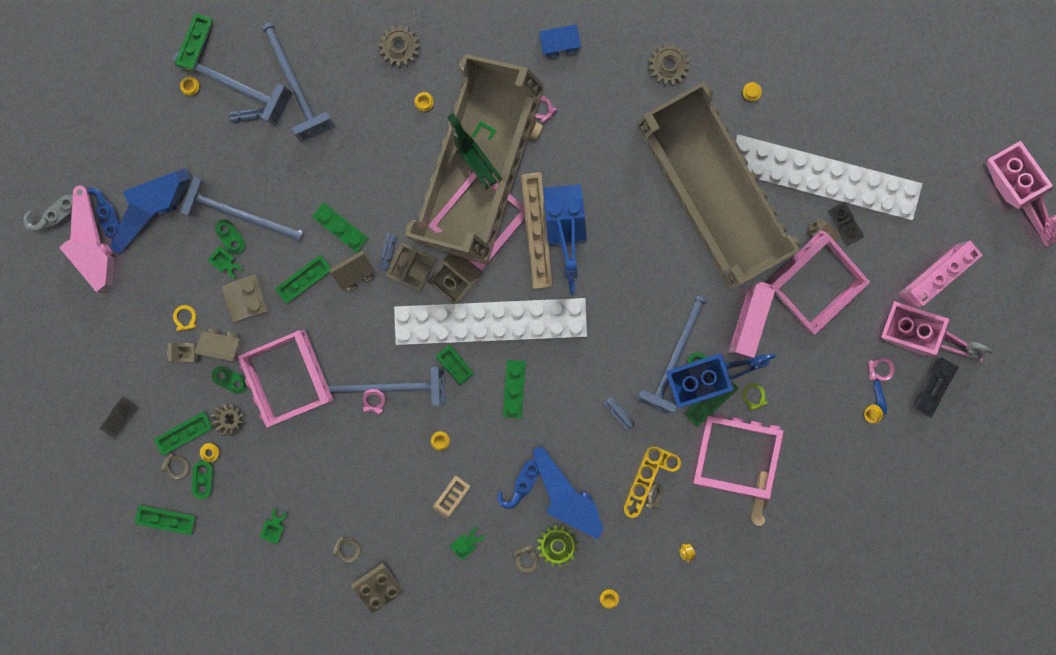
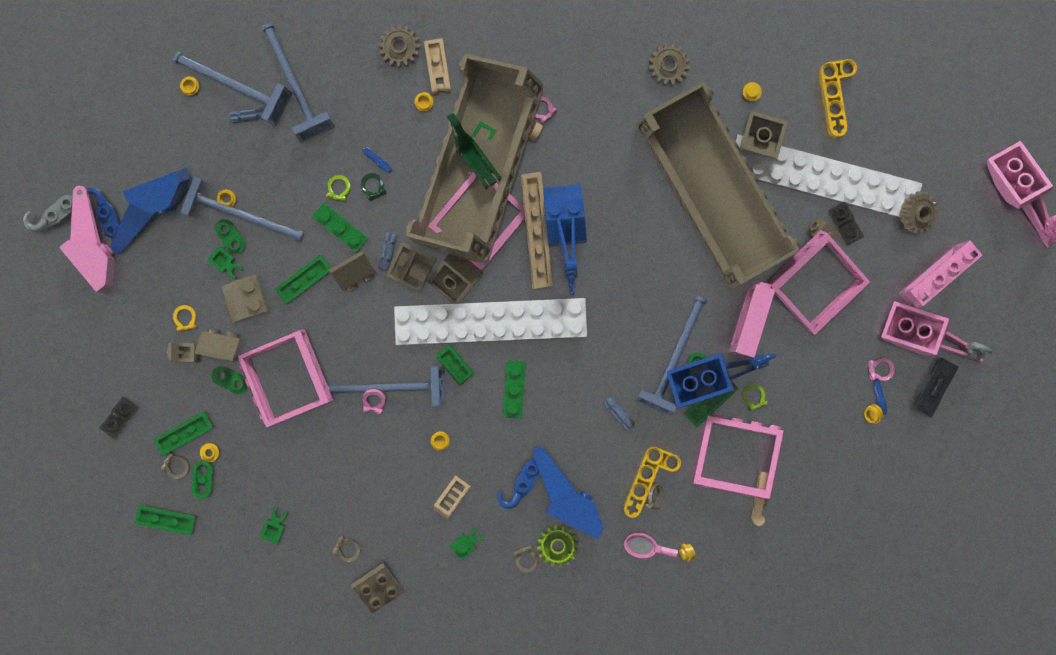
(193, 42): green plate -> none
(220, 420): dark tan gear -> none
(223, 193): none -> yellow plate
(341, 197): none -> lime piece
(376, 159): none -> blue piece
(381, 191): none -> dark green piece
(437, 65): none -> tan plate
(560, 41): blue brick -> none
(609, 599): yellow plate -> none
(644, 546): none -> bright pink piece
(763, 134): none -> dark tan slope
(837, 99): none -> yellow beam
(918, 212): none -> dark tan gear

